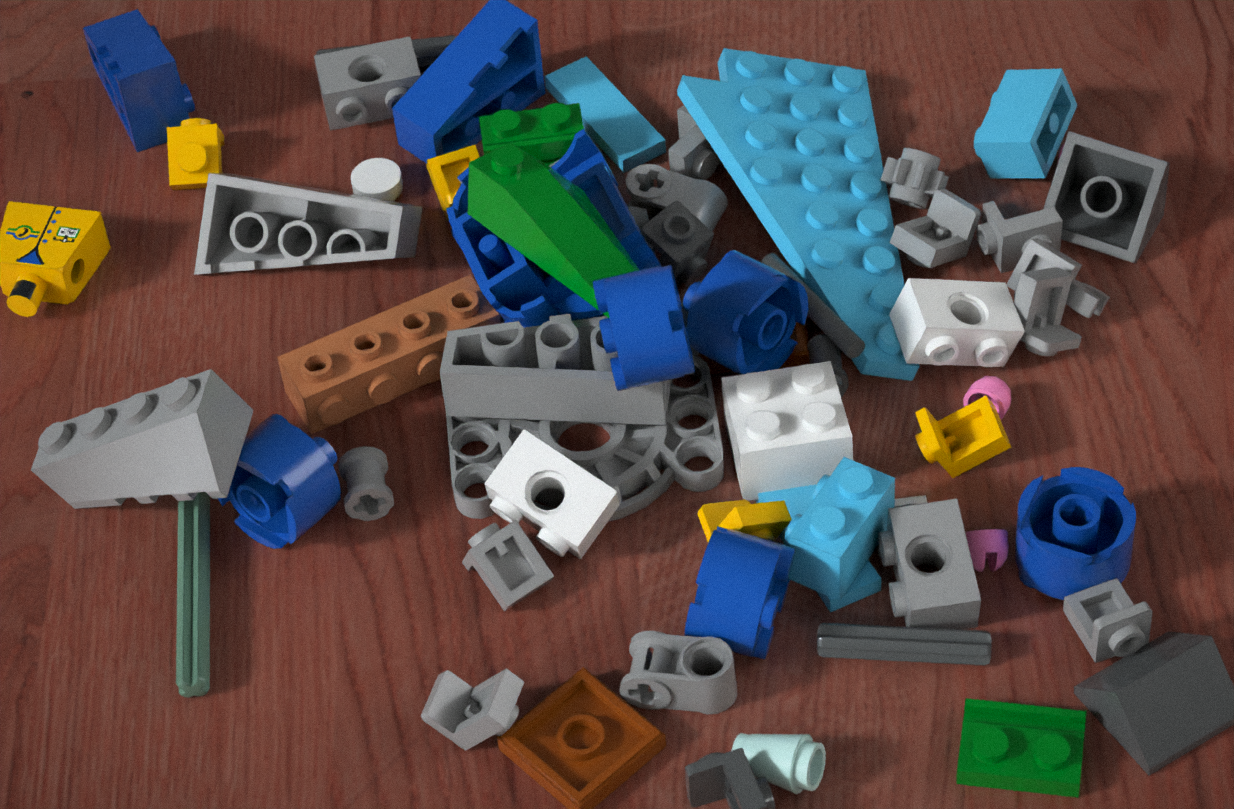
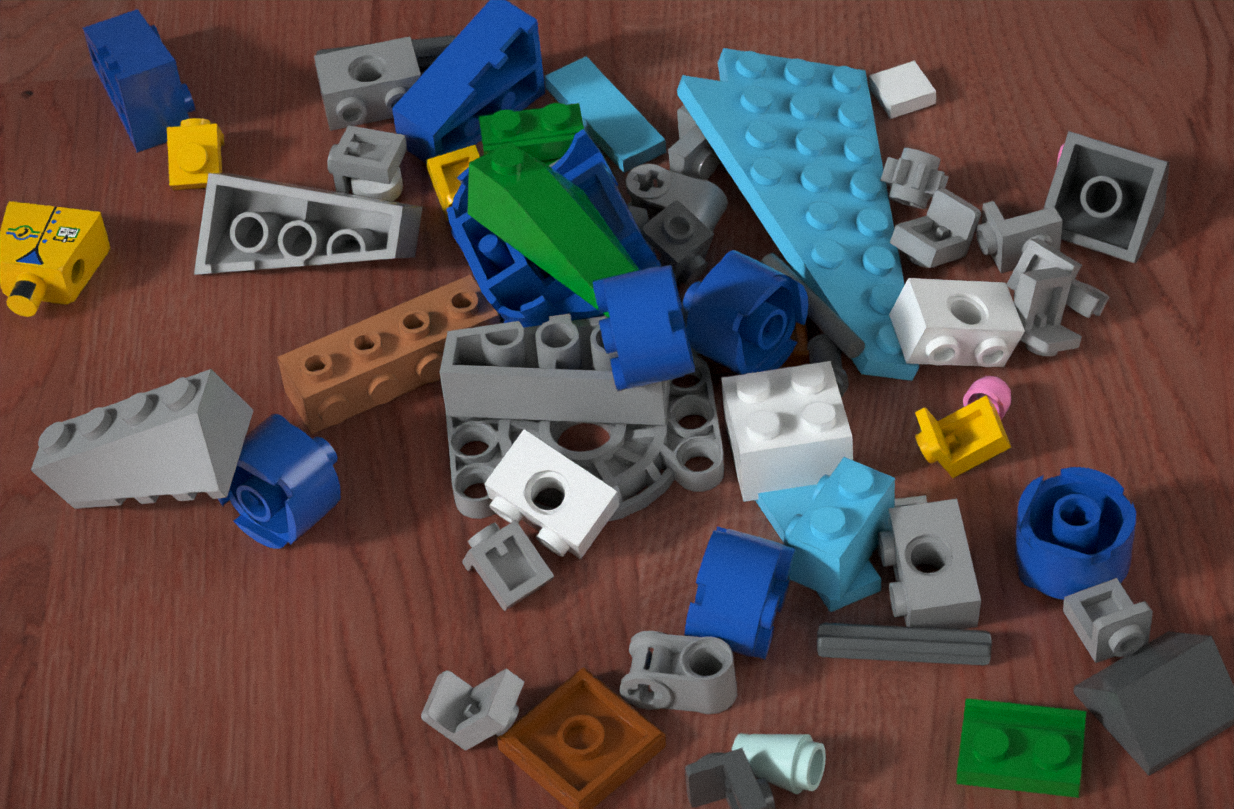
(193, 597): sand green axle -> none
(365, 156): none -> light grey bracket
(367, 492): light grey bush -> none
(757, 519): yellow bracket -> none
(902, 89): none -> white tile
(989, 545): bright pink hinge -> none
(1025, 123): medium azure brick -> none

